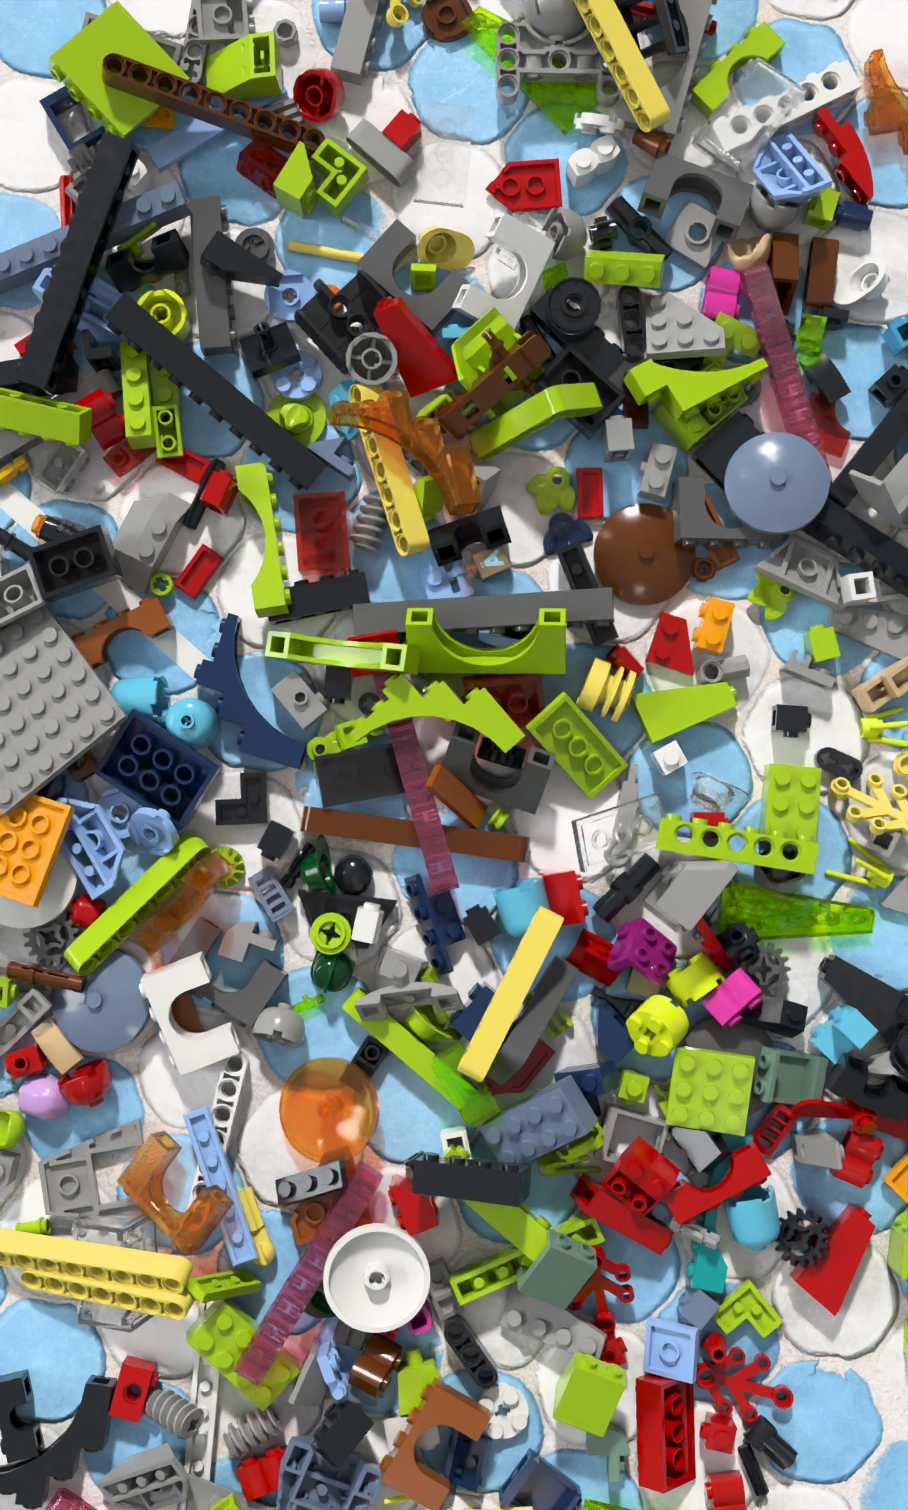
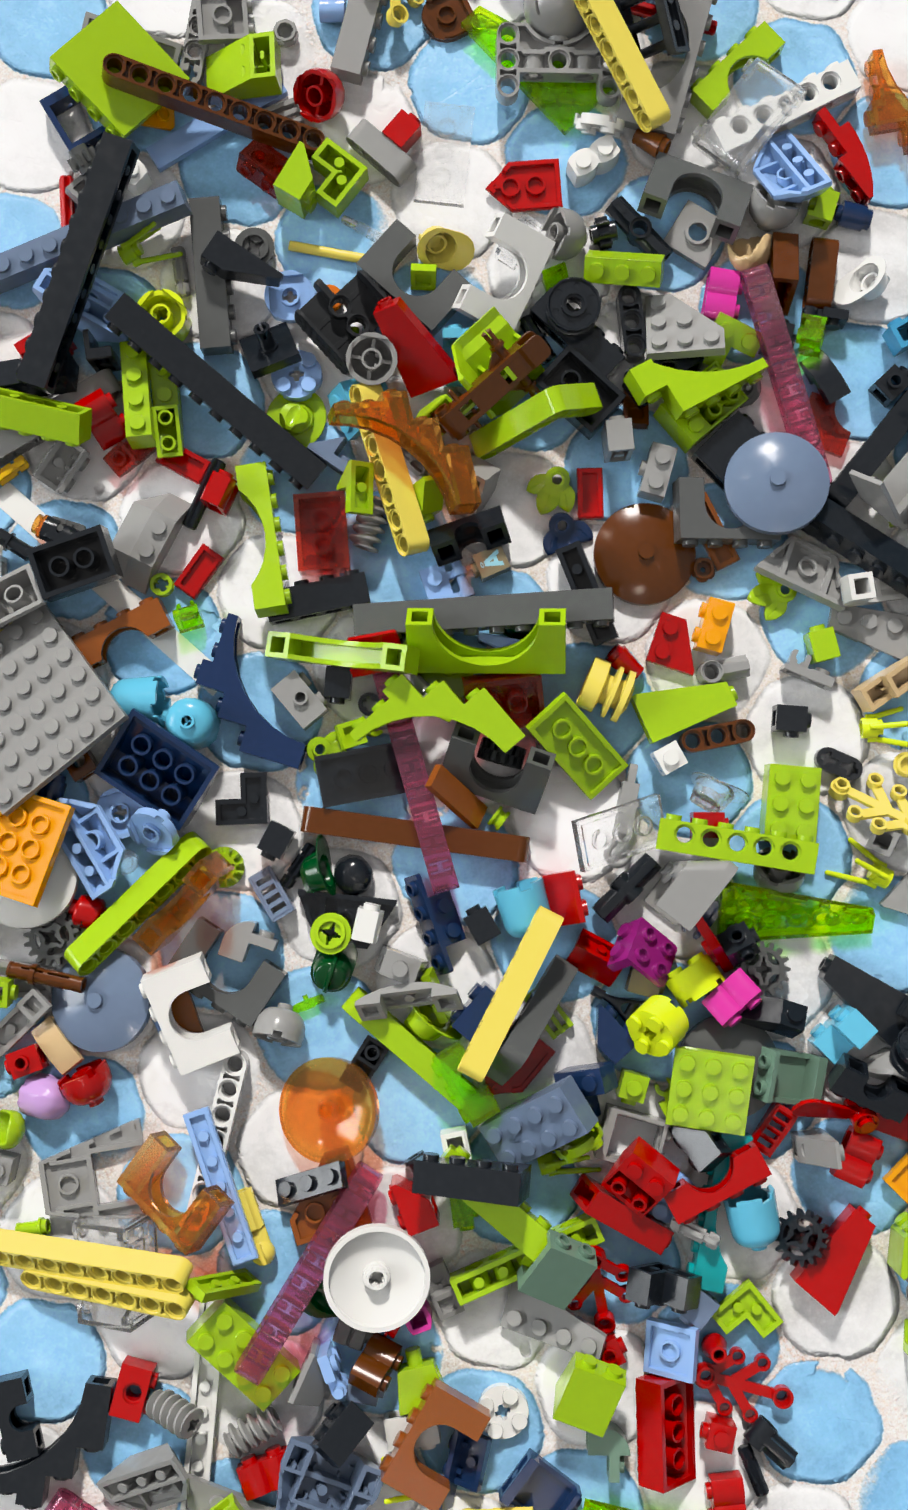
(131, 272): black arch -> none
(188, 617): none -> clear neon green tile
(358, 485): none -> lime slope
(462, 1215): none -> clear neon green brick
(474, 1363): black beam -> none
(662, 1286): none -> black brick
(728, 732): none -> reddish brown beam

